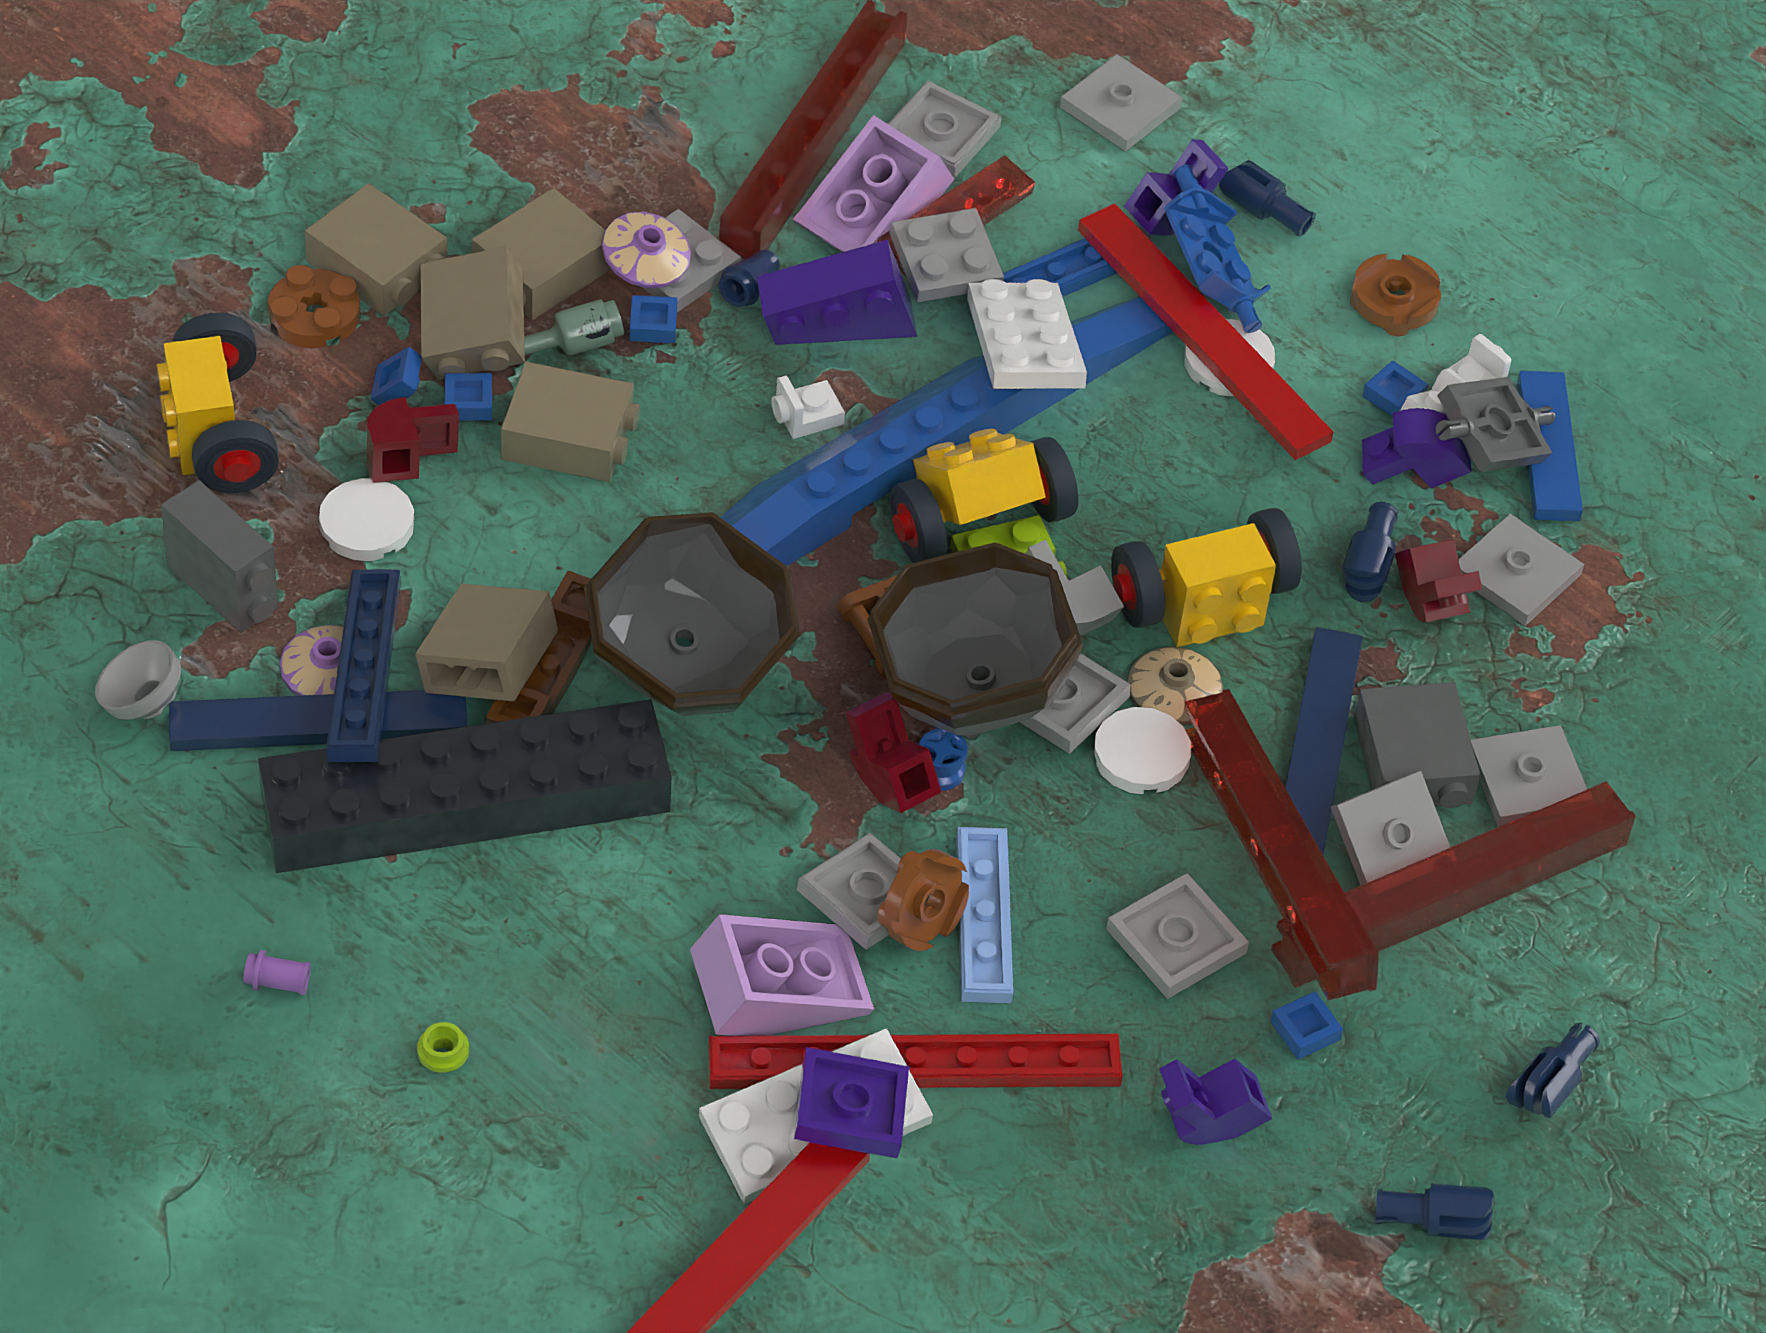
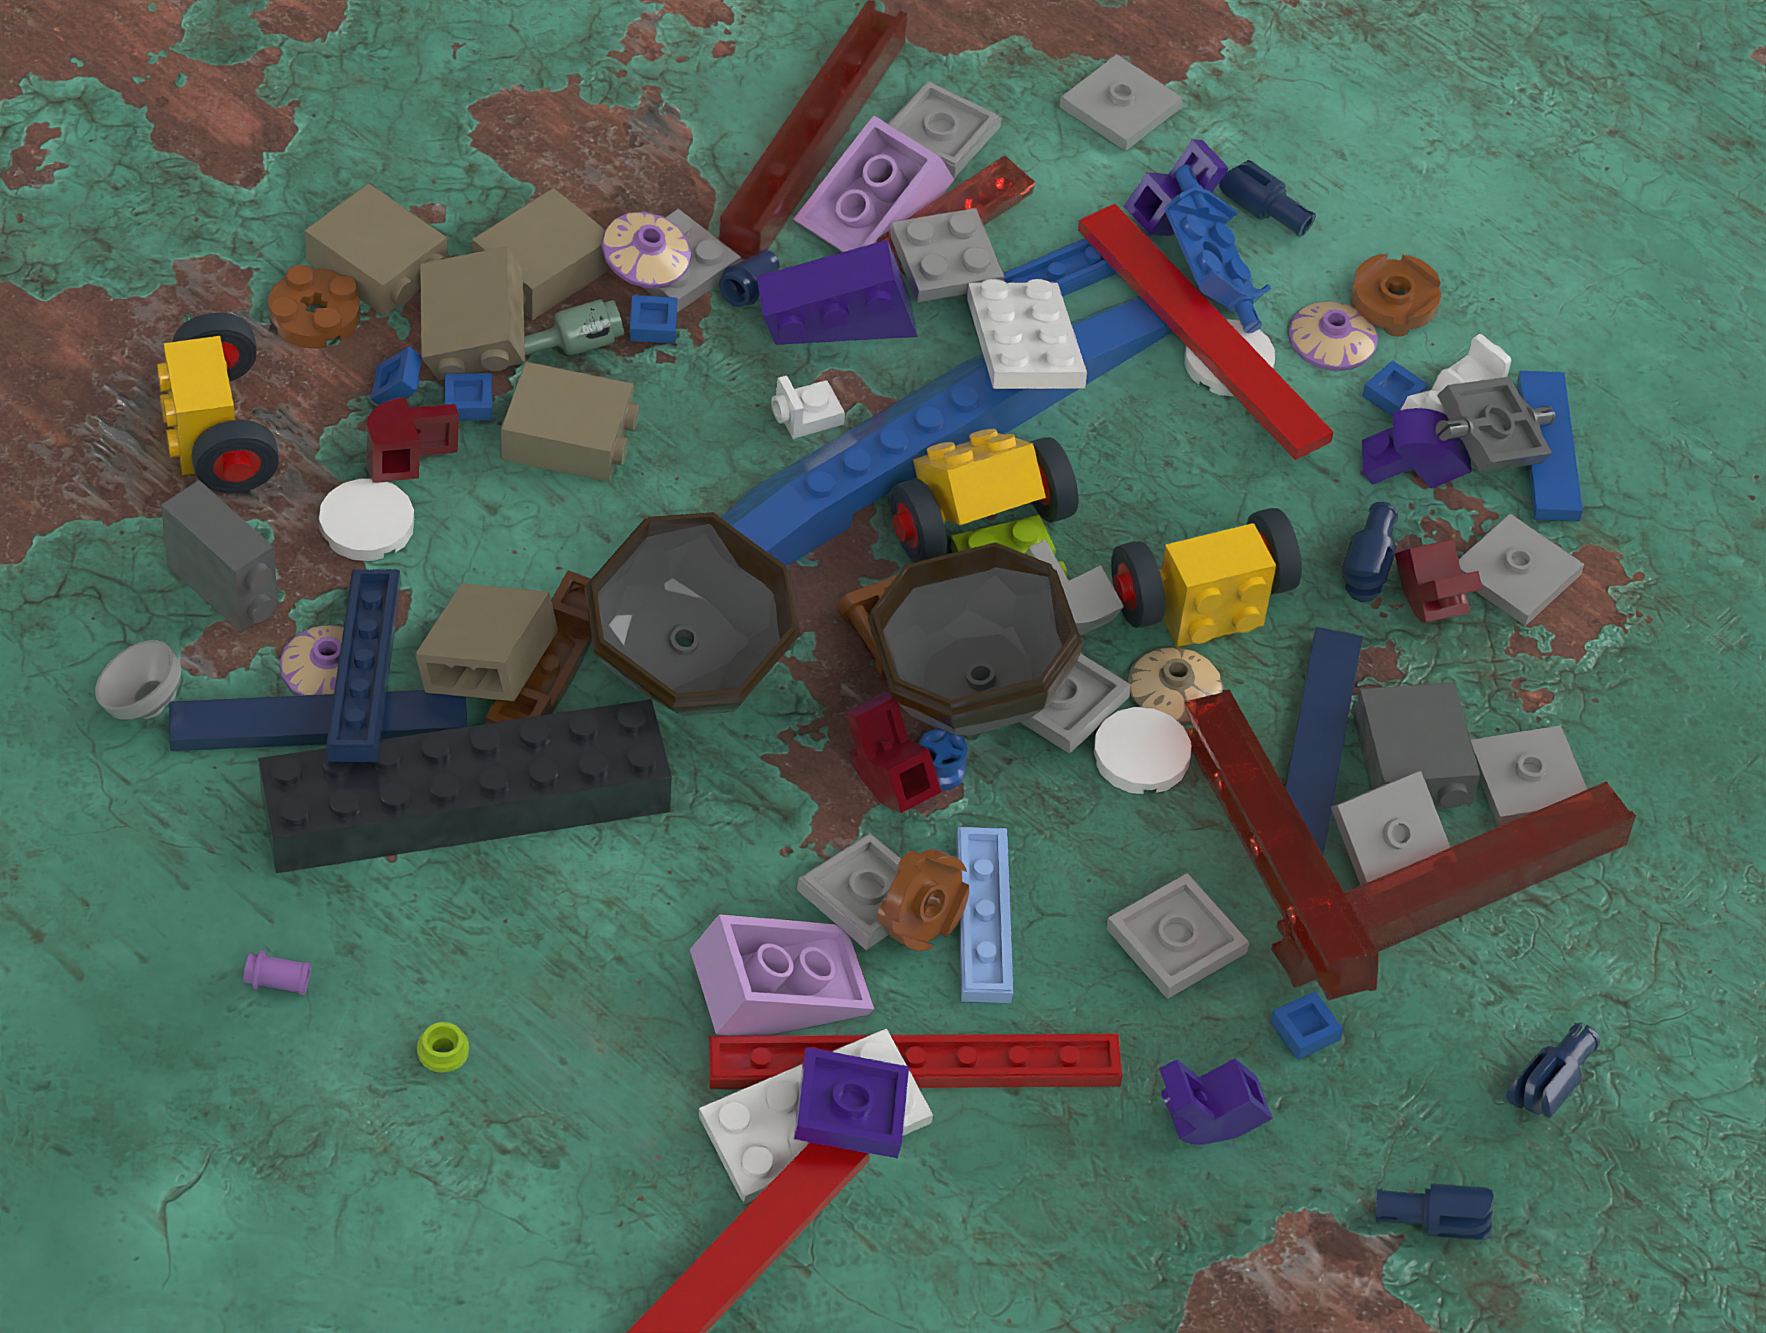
(1332, 336): none -> tan dish

